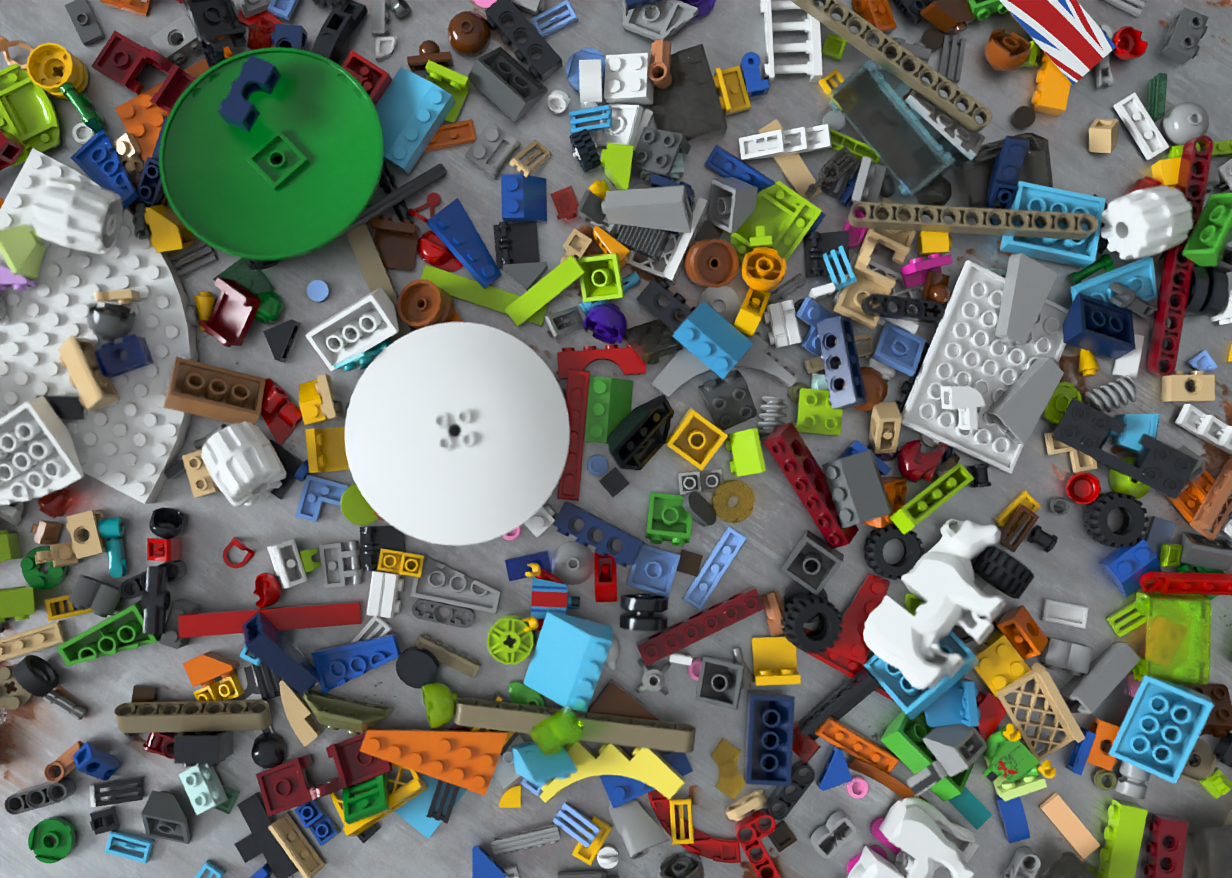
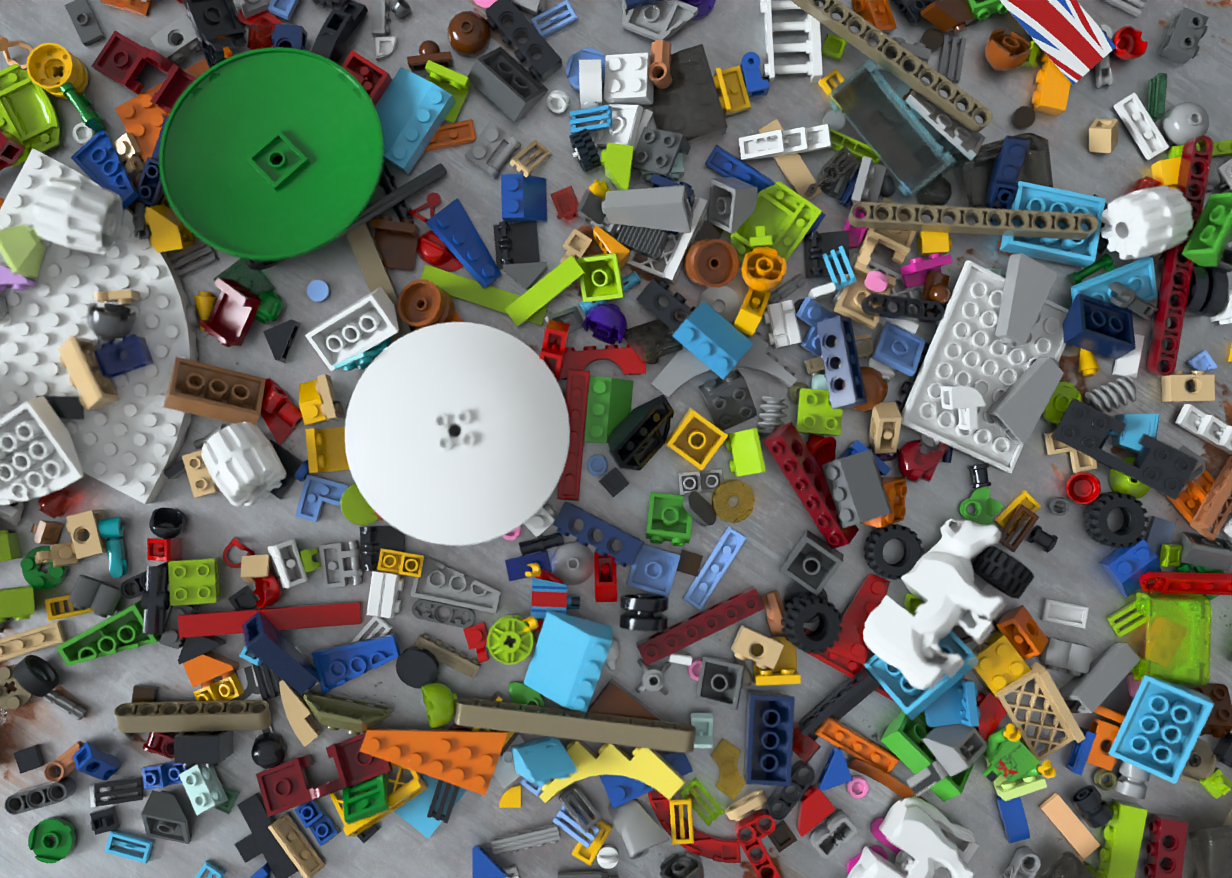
(29, 758): none -> black tile
(162, 775): none -> blue slope
(194, 581): none -> lime bracket
(199, 645): none -> black slope
(243, 599): none -> black tile
(254, 77): dark blue arch -> none
(254, 567): none -> tan panel
(477, 638): none -> red plate
(541, 543): none -> black pin
(554, 346): none -> red slope
(556, 731): clear neon green brick -> none
(592, 823): none -> flat silver tile
(704, 729): none -> light aqua bracket
(713, 815): none -> clear neon green tile
(770, 647): none -> tan brick
(812, 809): none -> red slope
(822, 448): none -> red piece
(876, 281): none -> bright pink tile
(931, 498): lime brick -> none
(947, 464): dark brown tile -> none
(971, 808): teal tile -> none
(983, 507): none -> bright green plate
(1093, 809): none -> black wheel
(1109, 713): none -> orange tile

